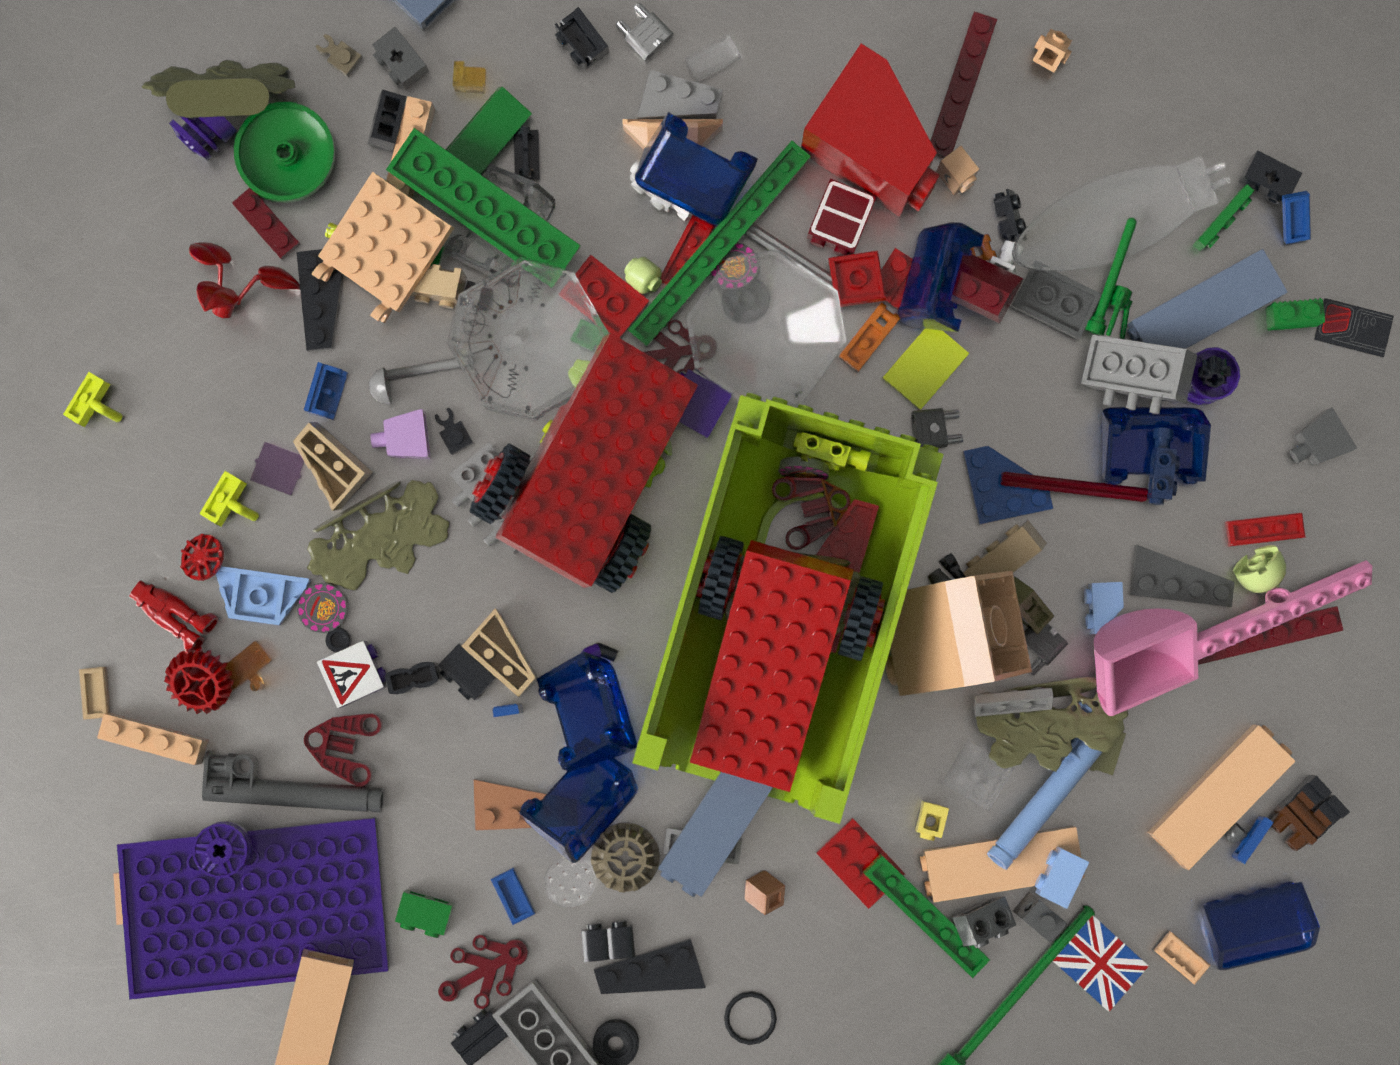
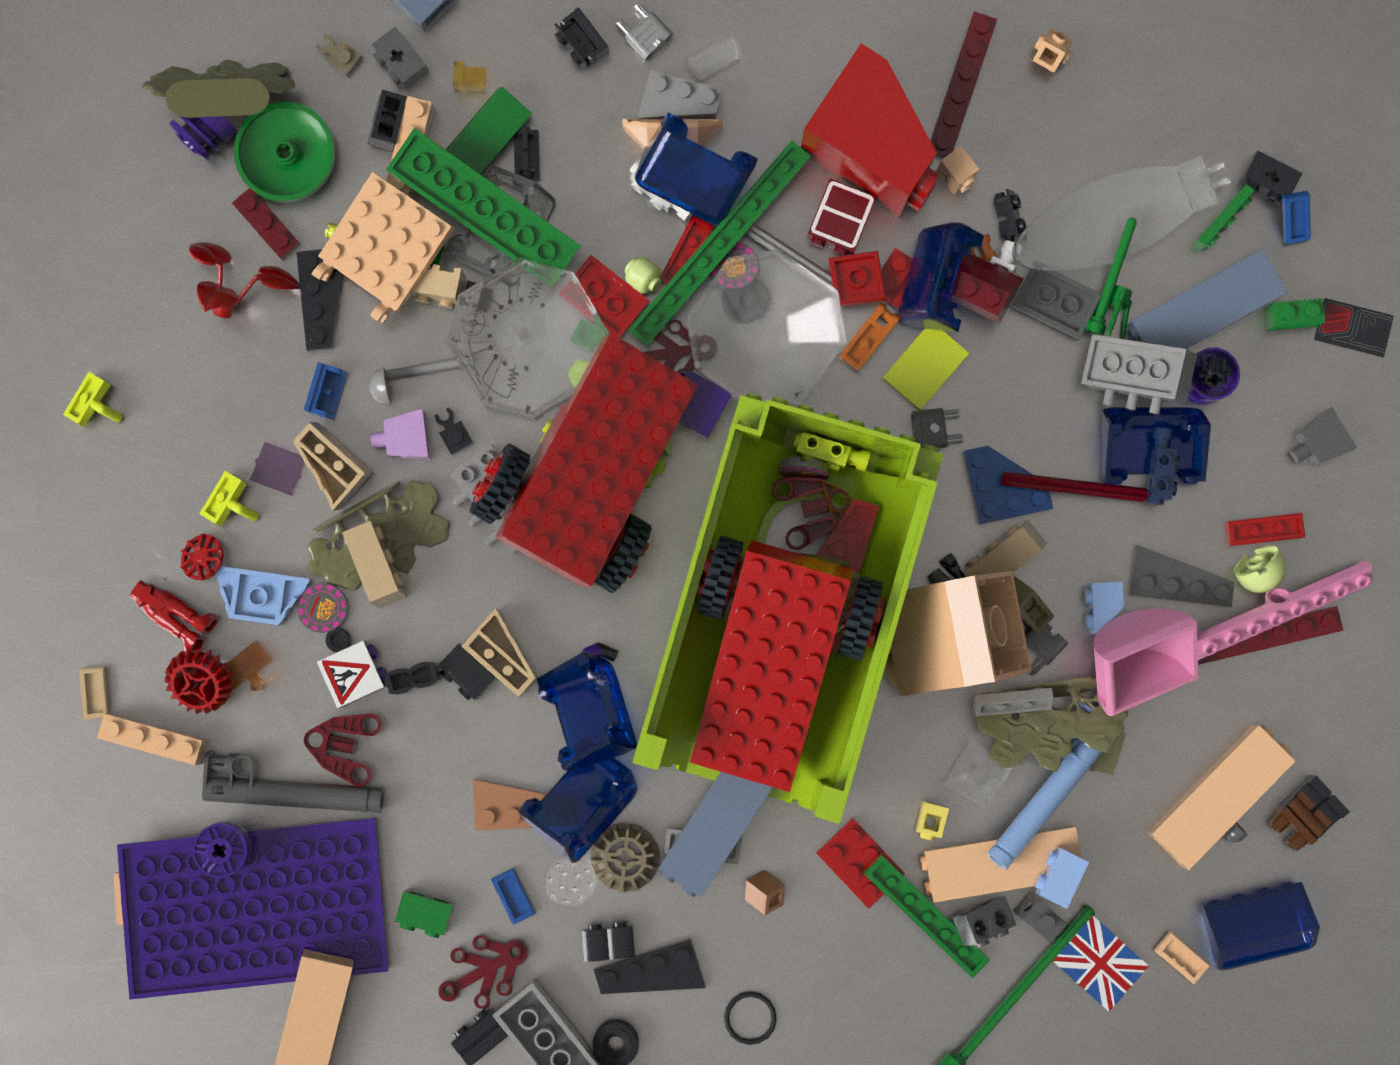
(374, 564): none -> tan wedge
(507, 710): blue tile -> none
(1250, 843): blue tile -> none

